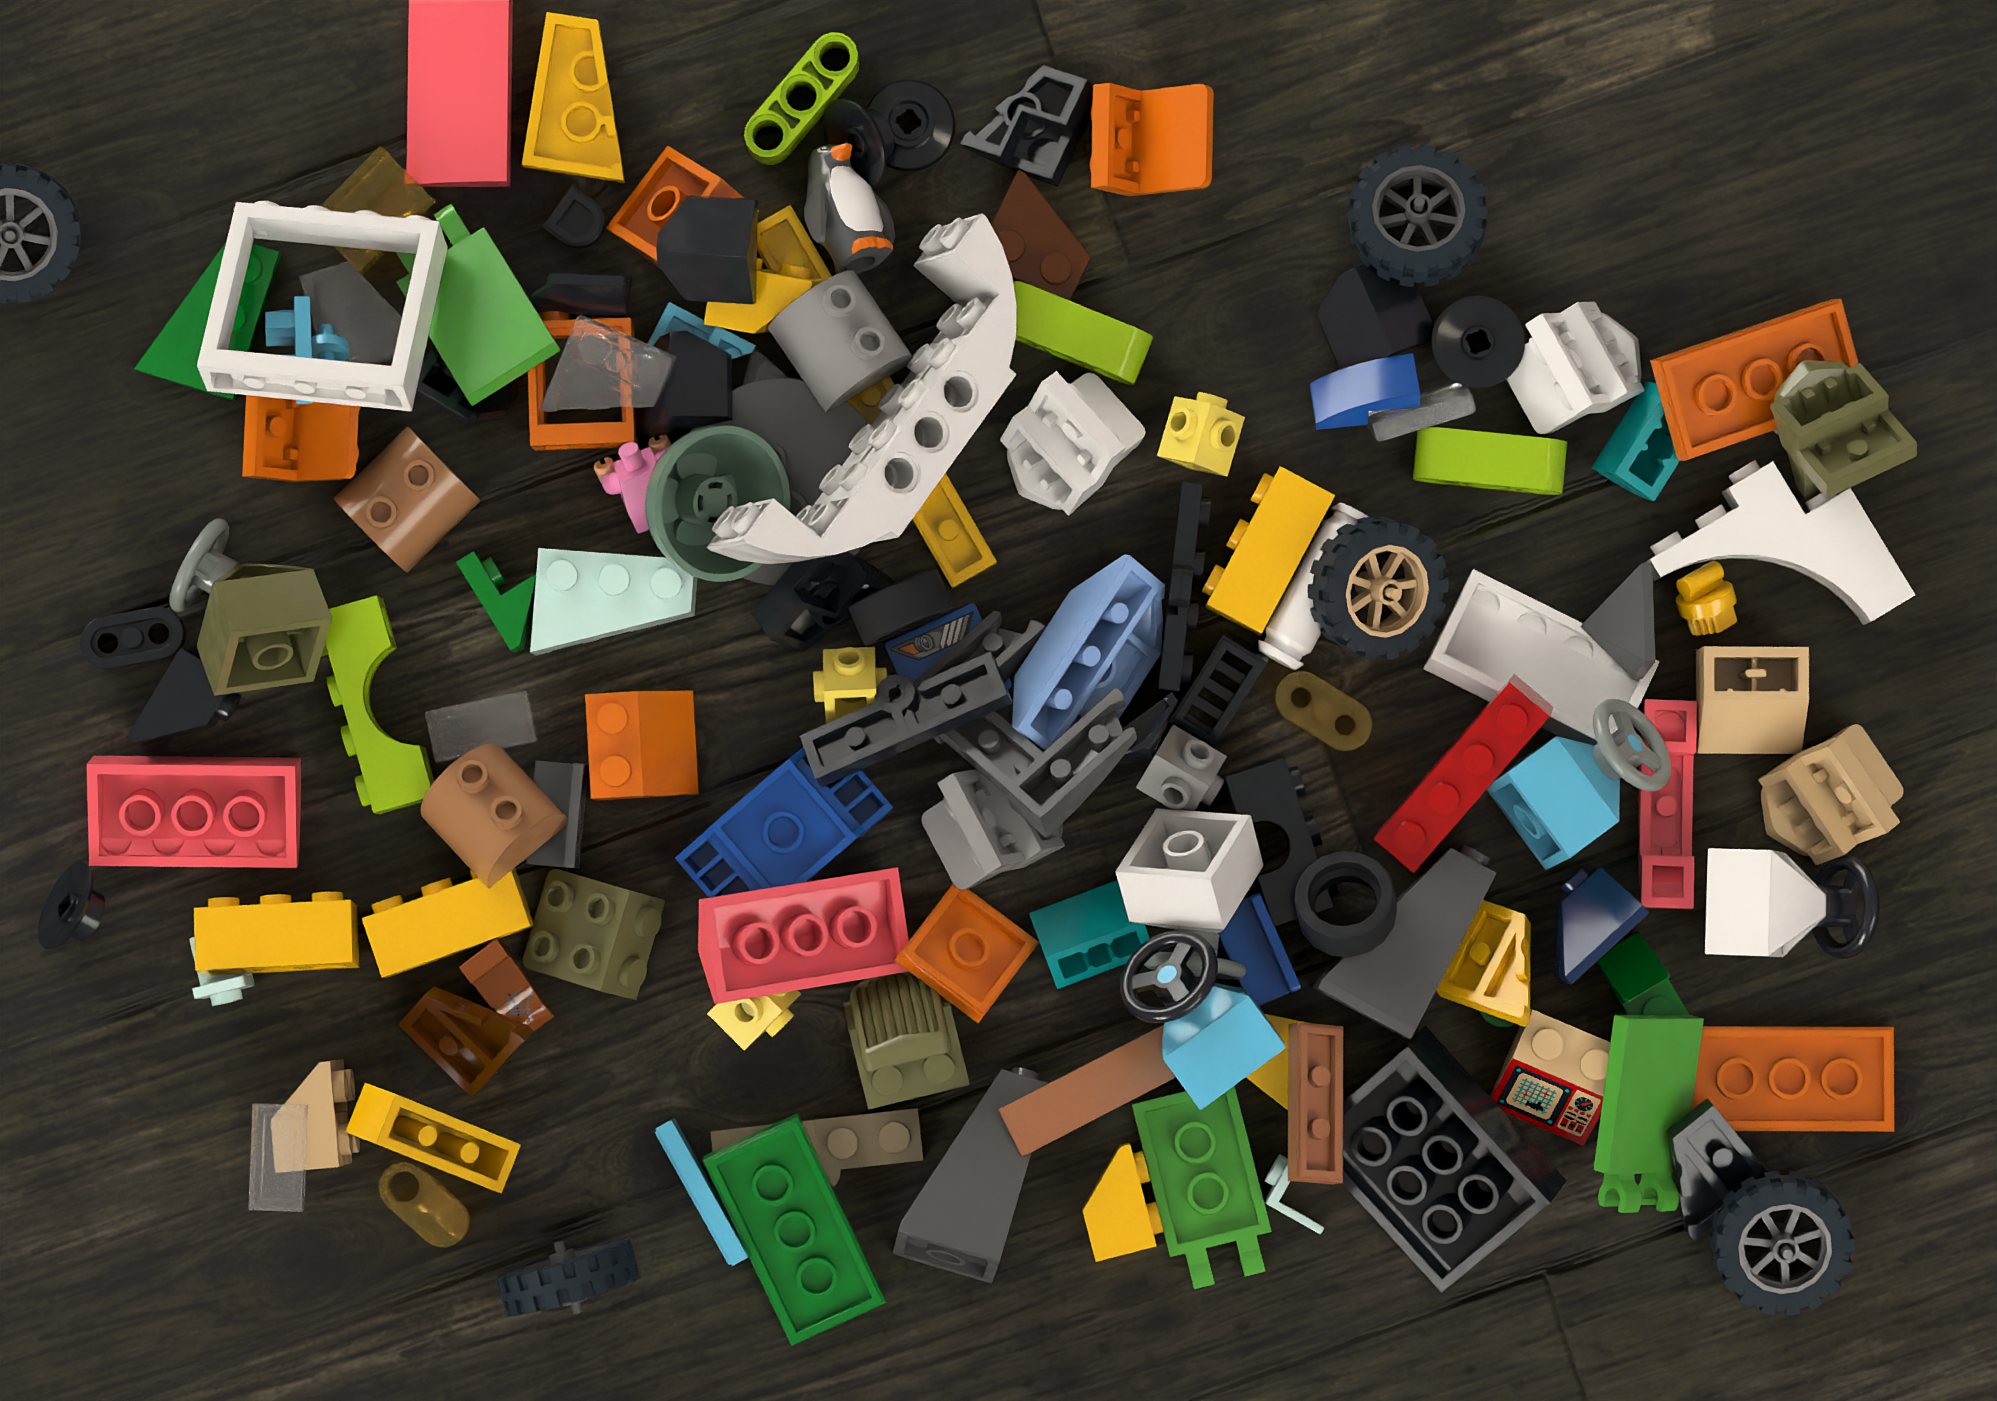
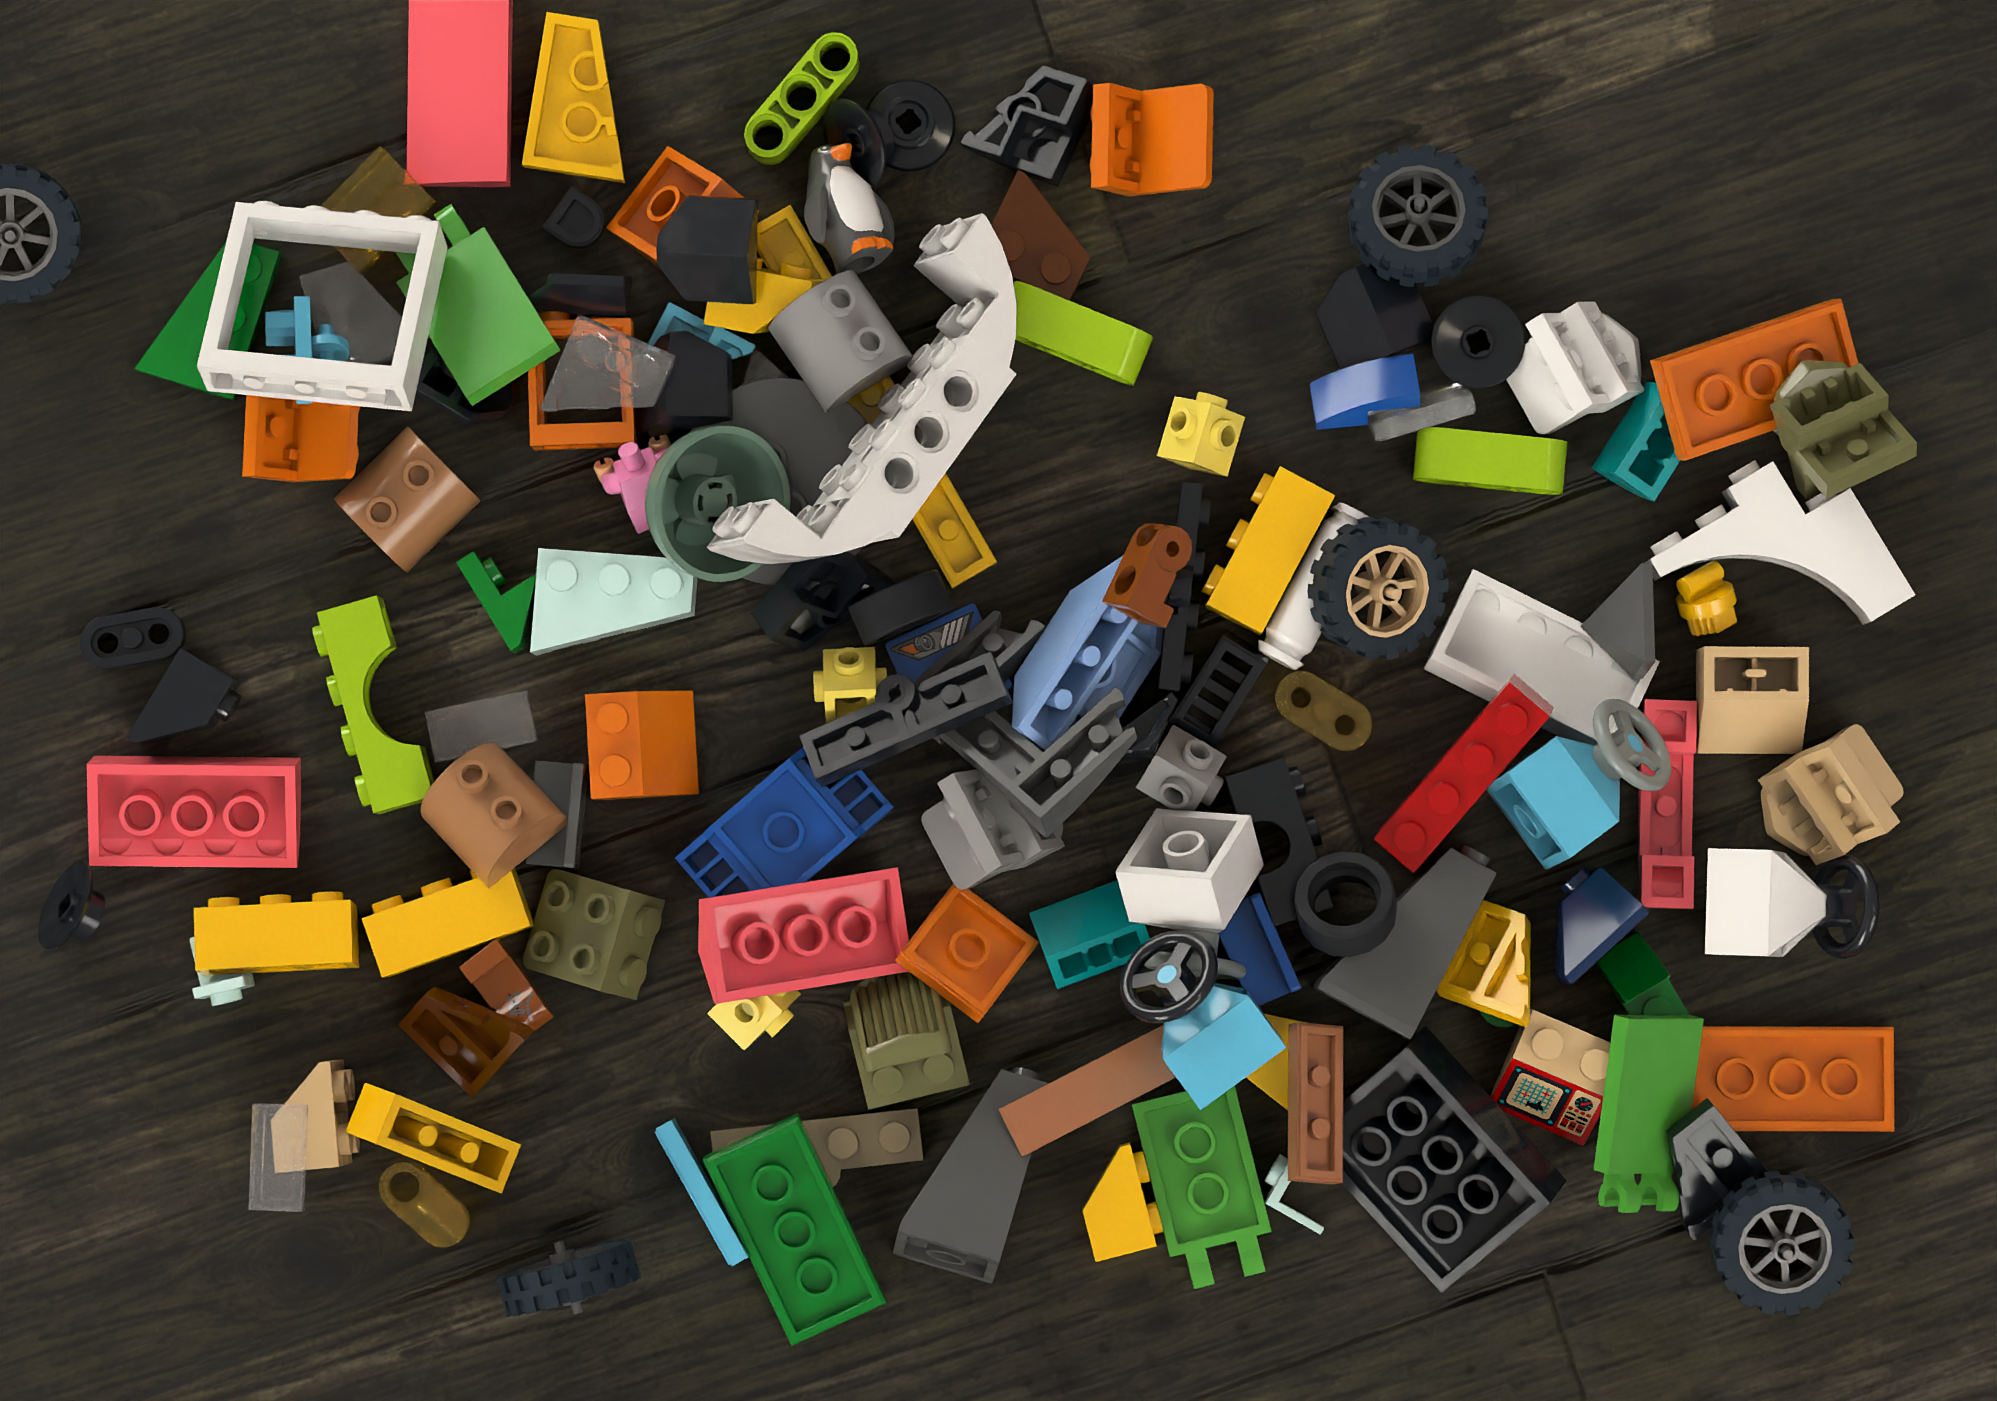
(260, 620): olive piece -> none
(1069, 441): white piece -> none
(1148, 573): none -> dark orange leg

